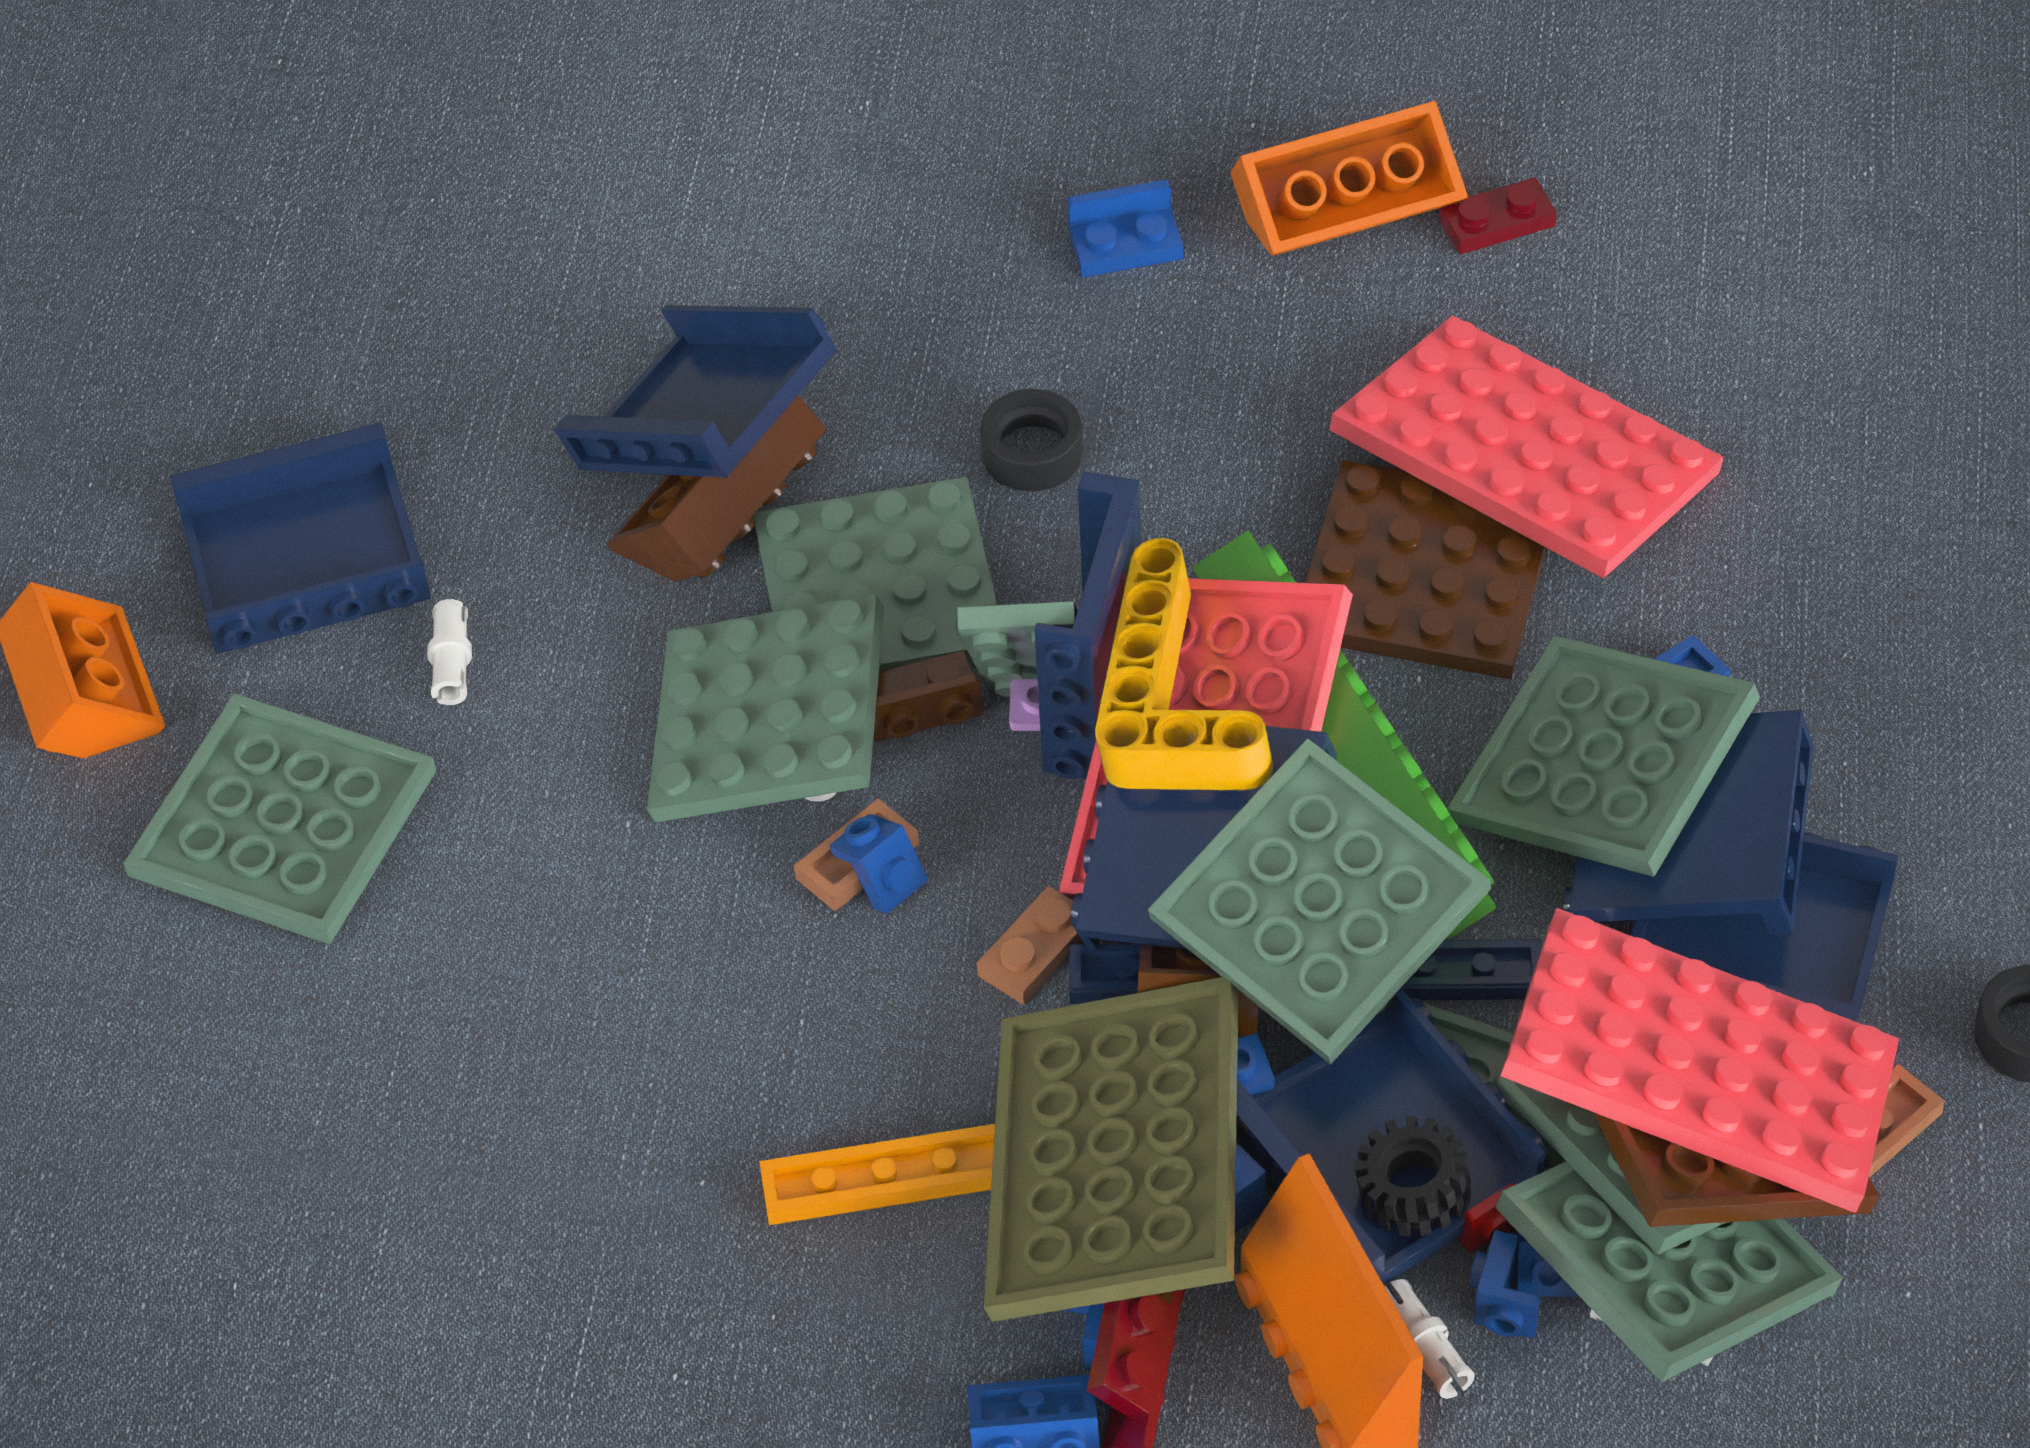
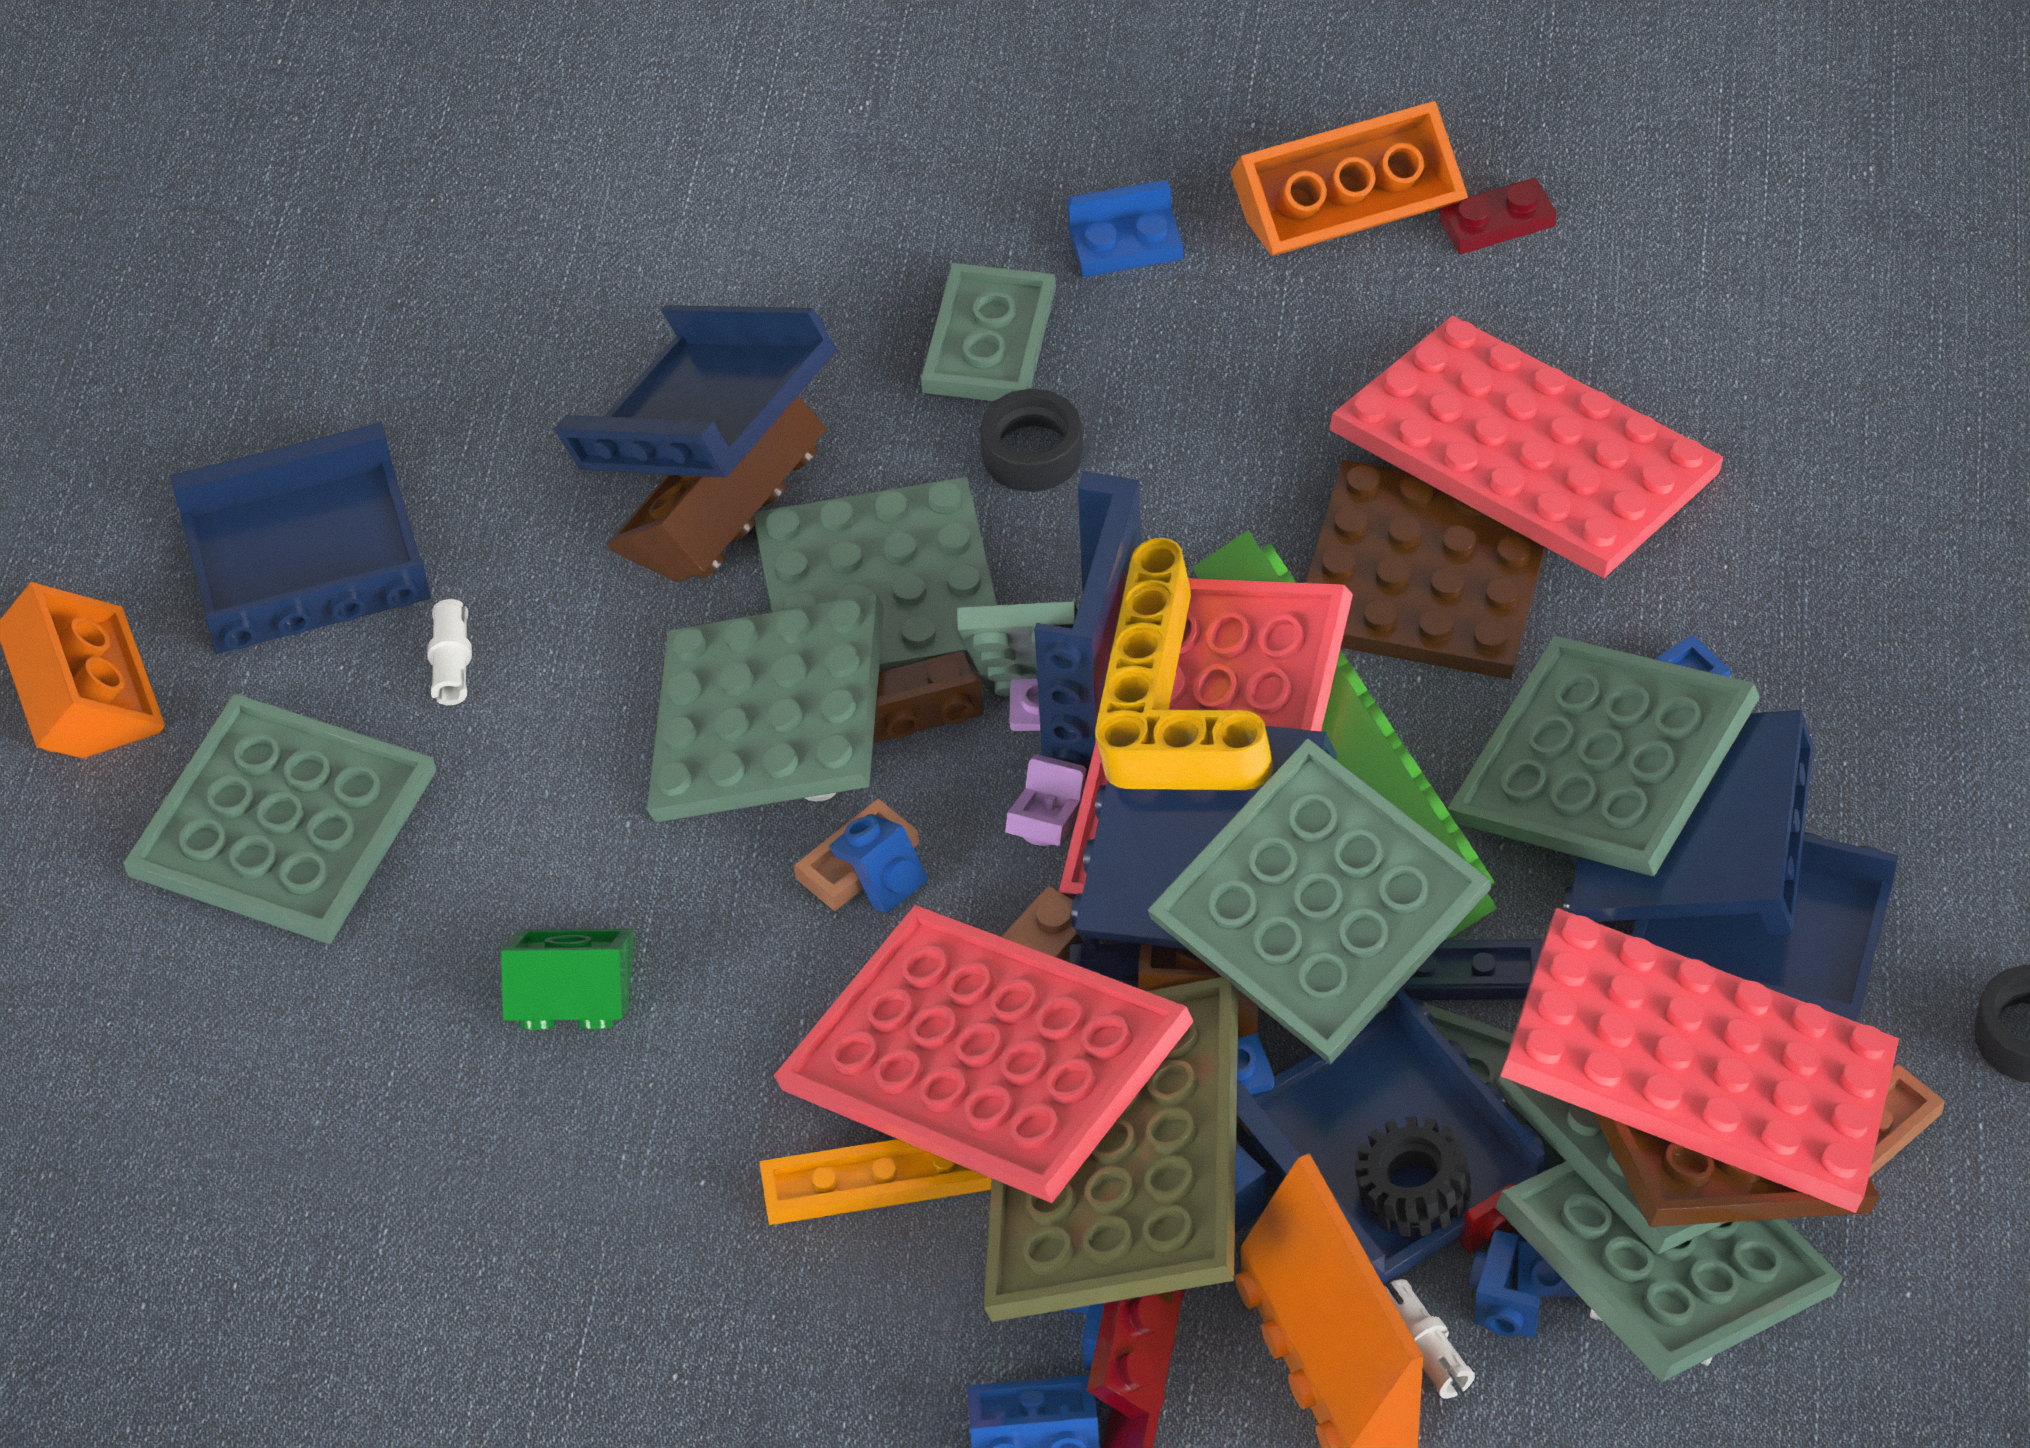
(567, 977): none -> green slope
(984, 1051): none -> coral plate
(988, 332): none -> sand green plate
(1049, 802): none -> lavender bracket

